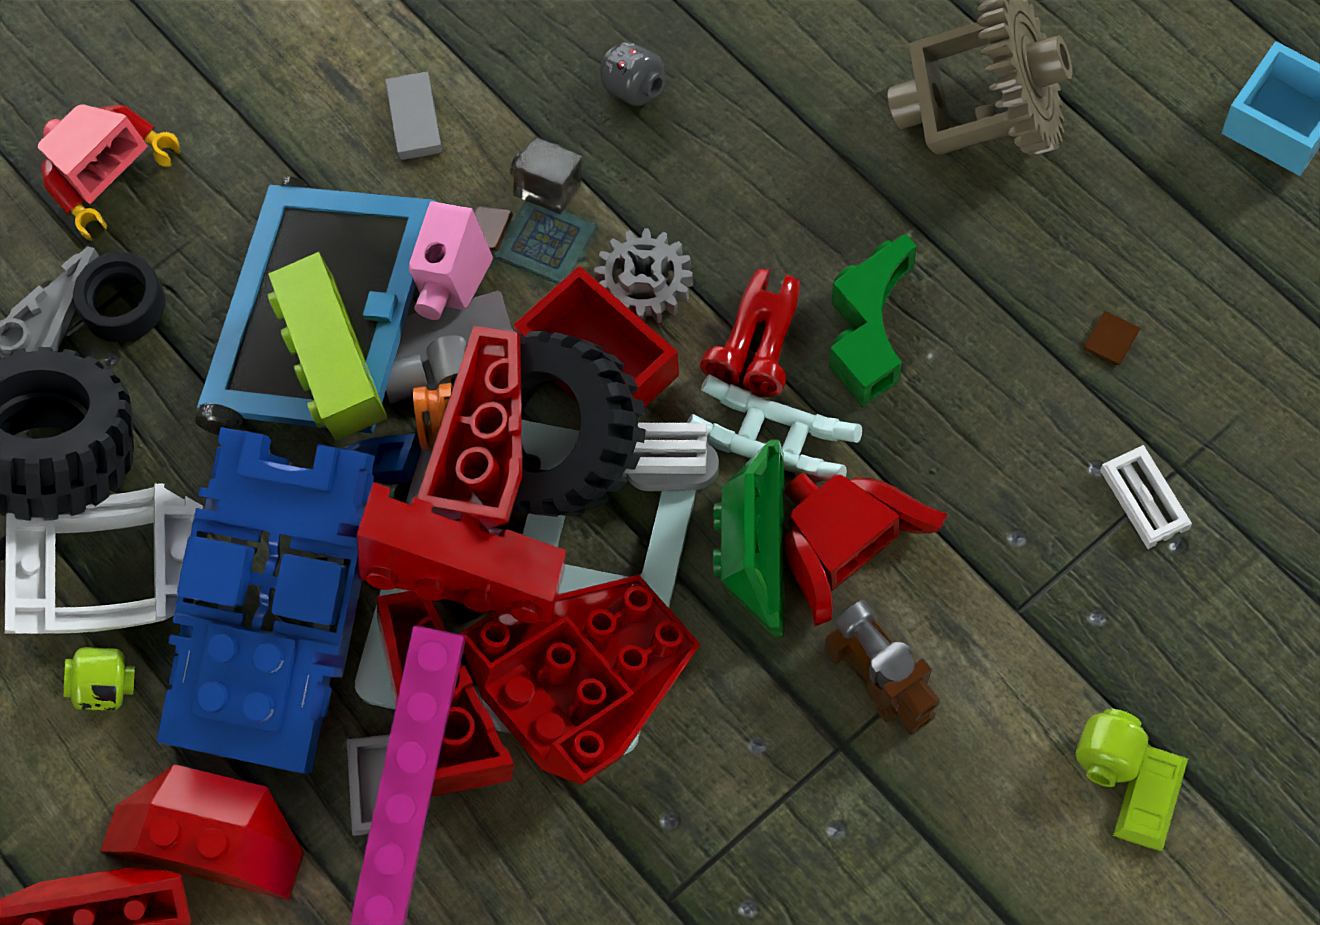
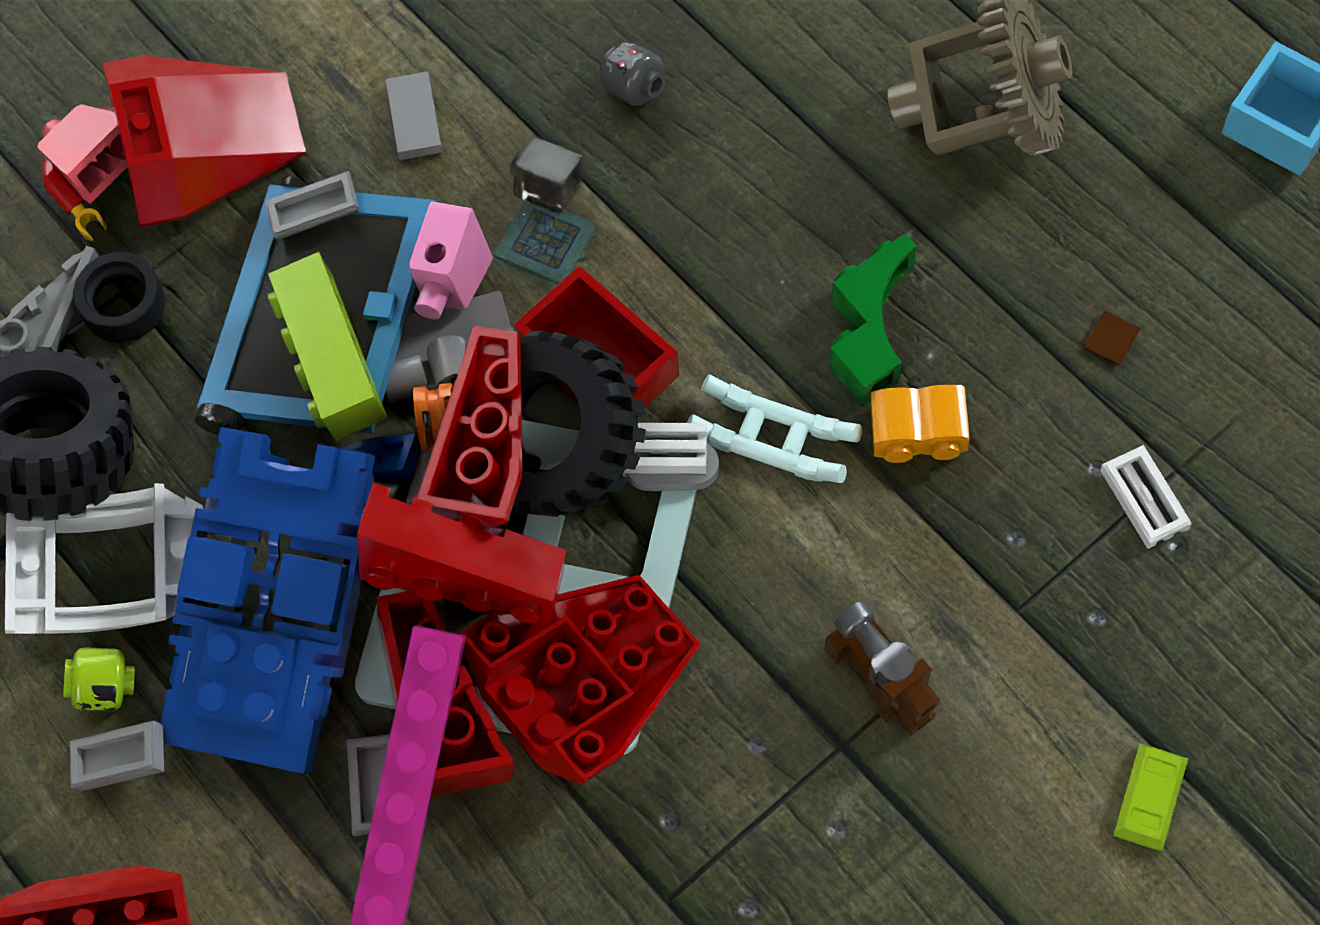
(117, 756): none -> light grey tile
(198, 131): none -> red wedge
(207, 831): red wedge -> none
(312, 205): none -> light grey tile
(493, 224): piece -> none
(639, 262): light grey gear -> none
(754, 537): green wedge -> none
(764, 375): red piece -> none
(842, 529): red torso -> none
(919, 422): none -> light orange brick
(1112, 747): lime head -> none

